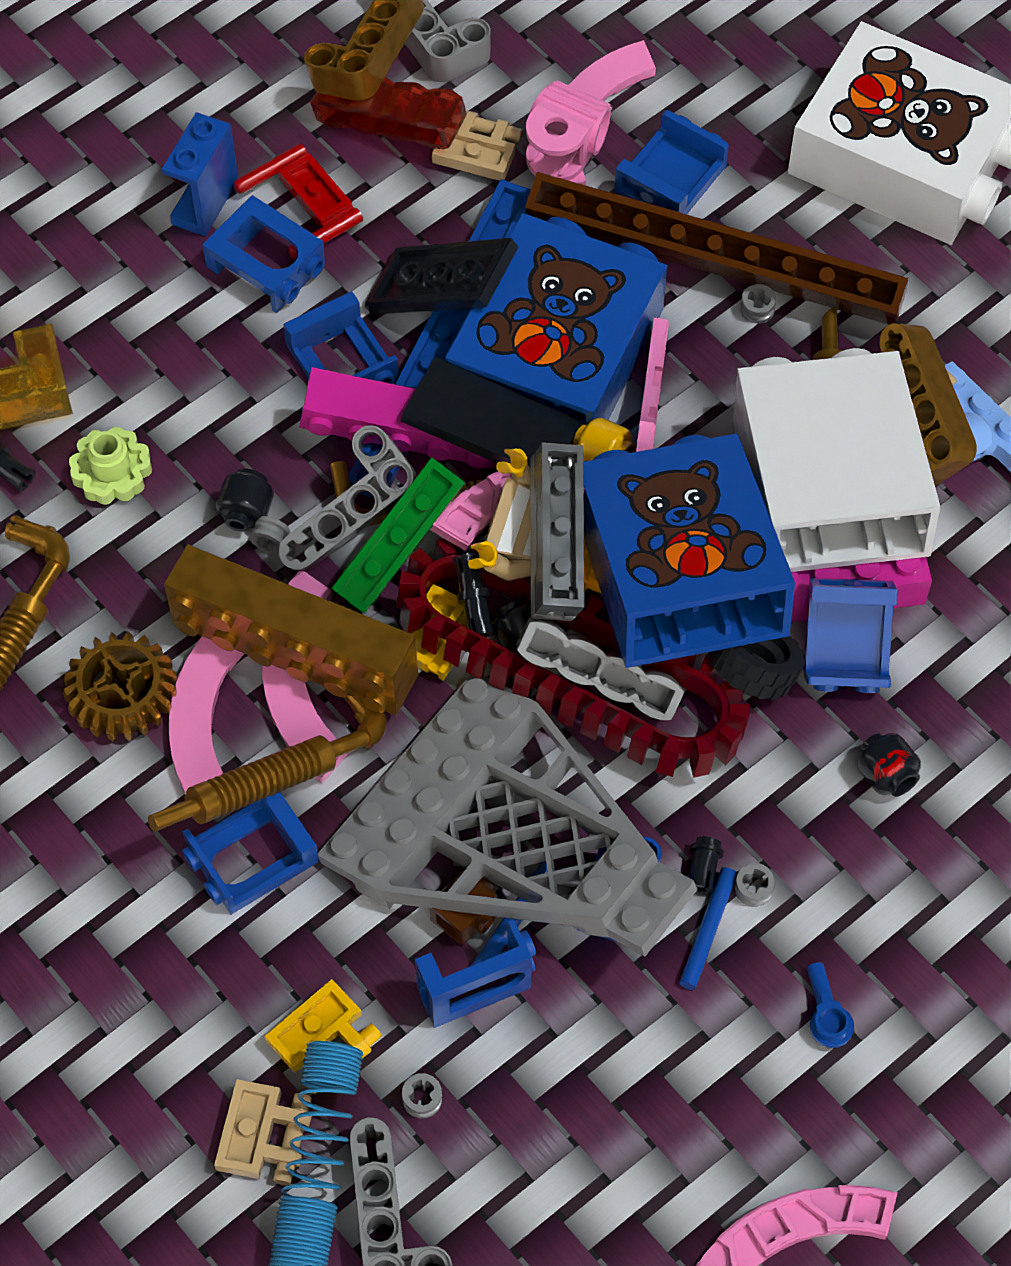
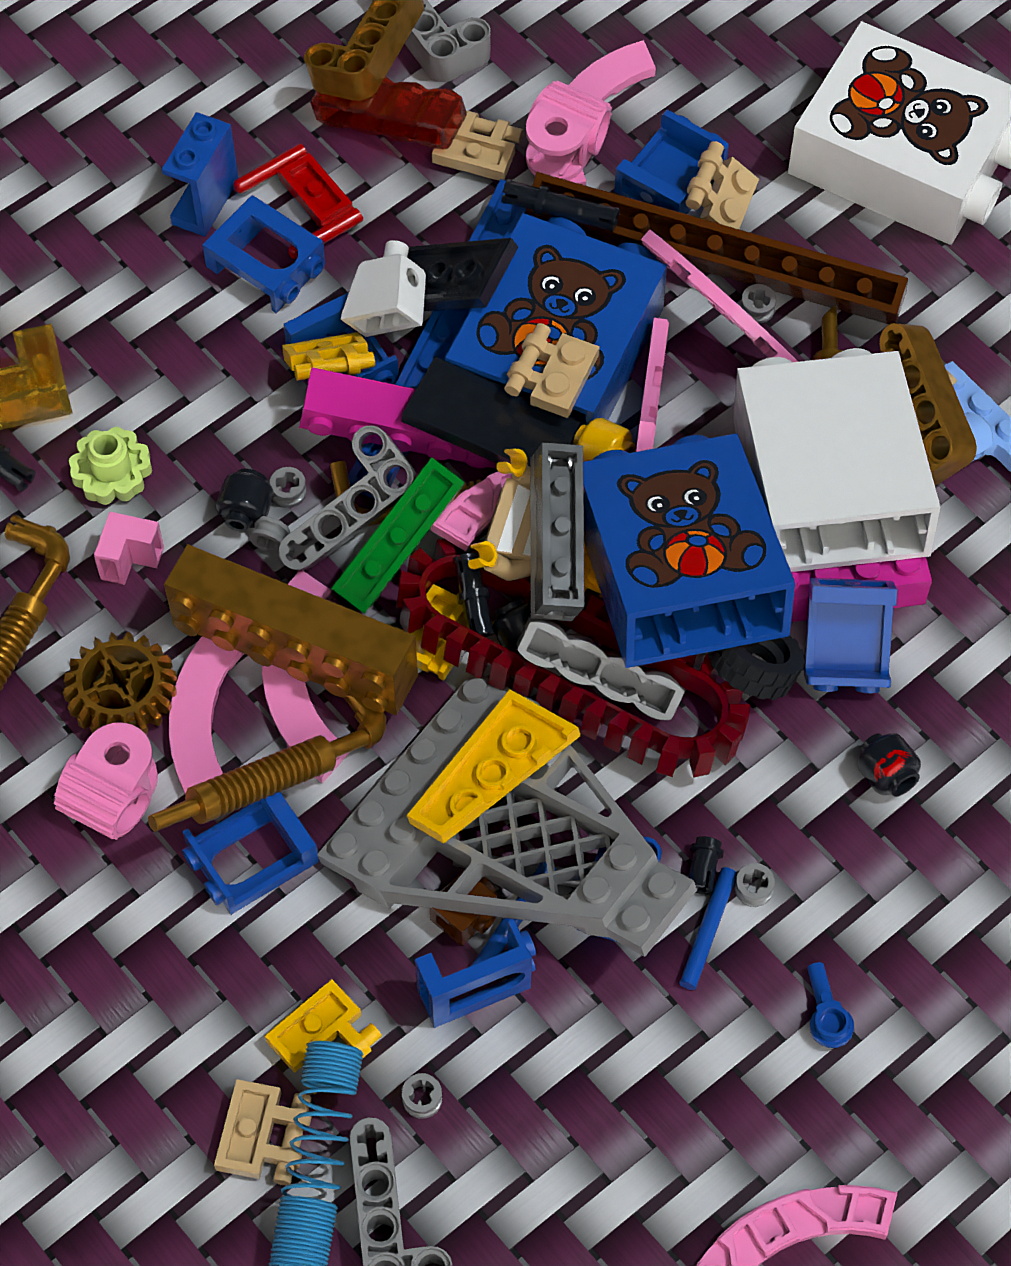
(109, 780): none -> bright pink piece
(126, 542): none -> bright pink piece
(297, 493): none -> light grey bush
(335, 354): none -> yellow plate
(386, 293): none -> white torso
(497, 758): none -> yellow wing
(543, 201): none -> black pin
(563, 376): none -> tan plate
(716, 297): none -> bright pink tile
(731, 192): none -> tan plate

